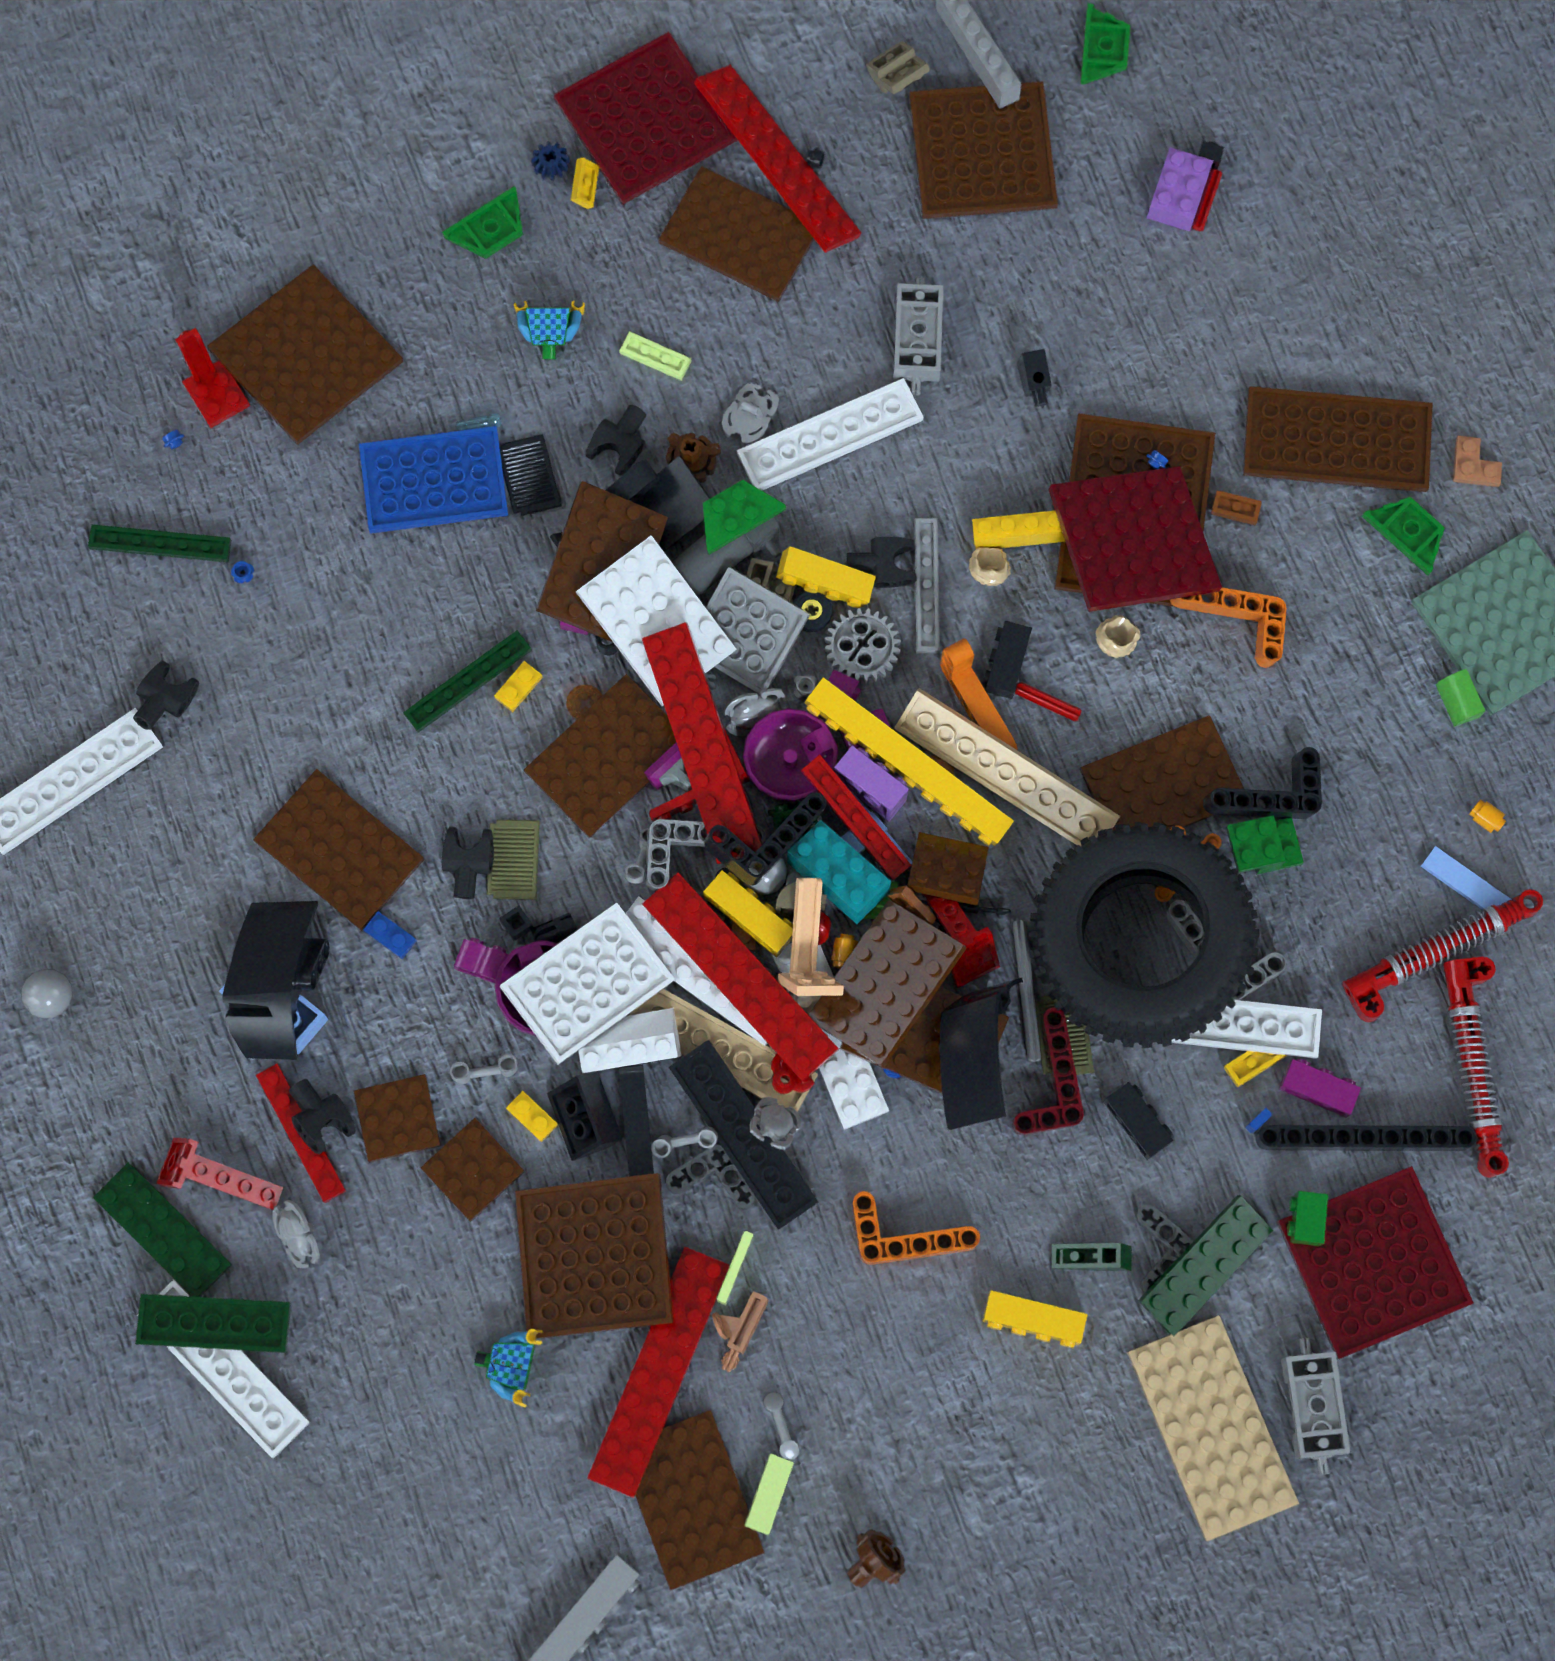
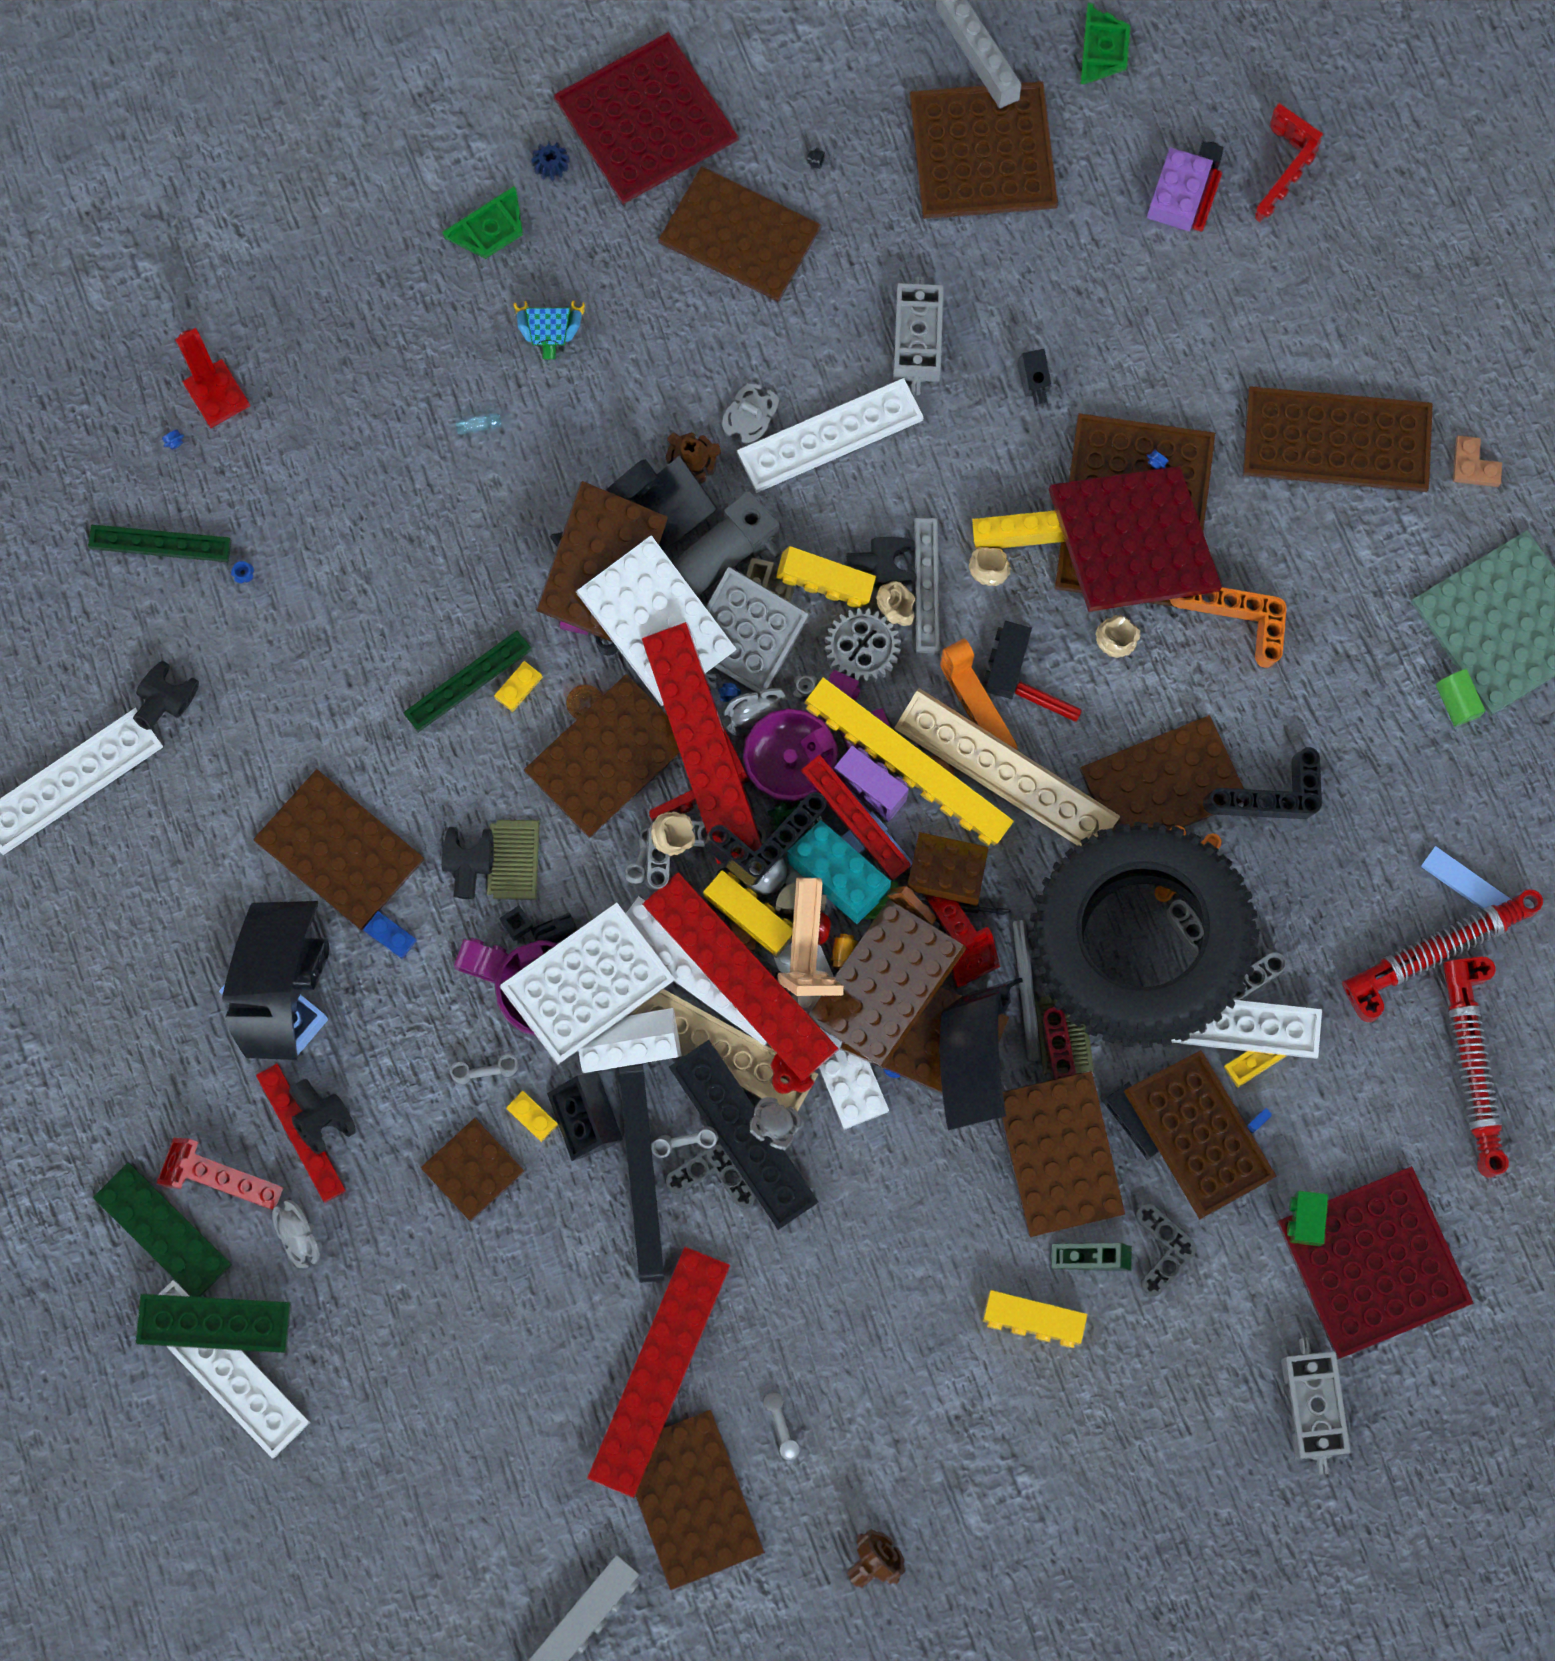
(46, 993): light grey piece -> none
(305, 354): reddish brown plate -> none
(397, 1118): reddish brown plate -> none
(433, 479): blue plate -> none
(510, 1364): torso -> none
(529, 476): black window -> none
(584, 183): yellow plate -> none
(594, 1256): reddish brown plate -> none
(619, 438): black connector -> none
(655, 355): yellowish green tile -> none
(669, 770): piece -> none
(672, 833): none -> tan hair
(728, 692): none -> blue plate
(735, 1267): yellowish green tile -> none
(736, 513): green wing -> none
(739, 1329): nougat piece -> none
(769, 1494): yellowish green tile -> none
(777, 158): red plate -> none
(818, 602): black bush -> none
(896, 68): dark tan brick -> none
(896, 603): none -> tan hair
(904, 1241): orange beam -> none
(1061, 1154): none -> reddish brown plate
(1200, 1134): none -> reddish brown plate
(1205, 1265): dark green plate -> none
(1212, 1428): tan plate -> none
(1236, 507): dark orange plate -> none
(1264, 845): green bracket -> none
(1301, 136): none -> red bracket
(1320, 1087): magenta brick -> none
(1377, 1135): black beam -> none
(1409, 530): green wing -> none
(1487, 816): light orange brick -> none

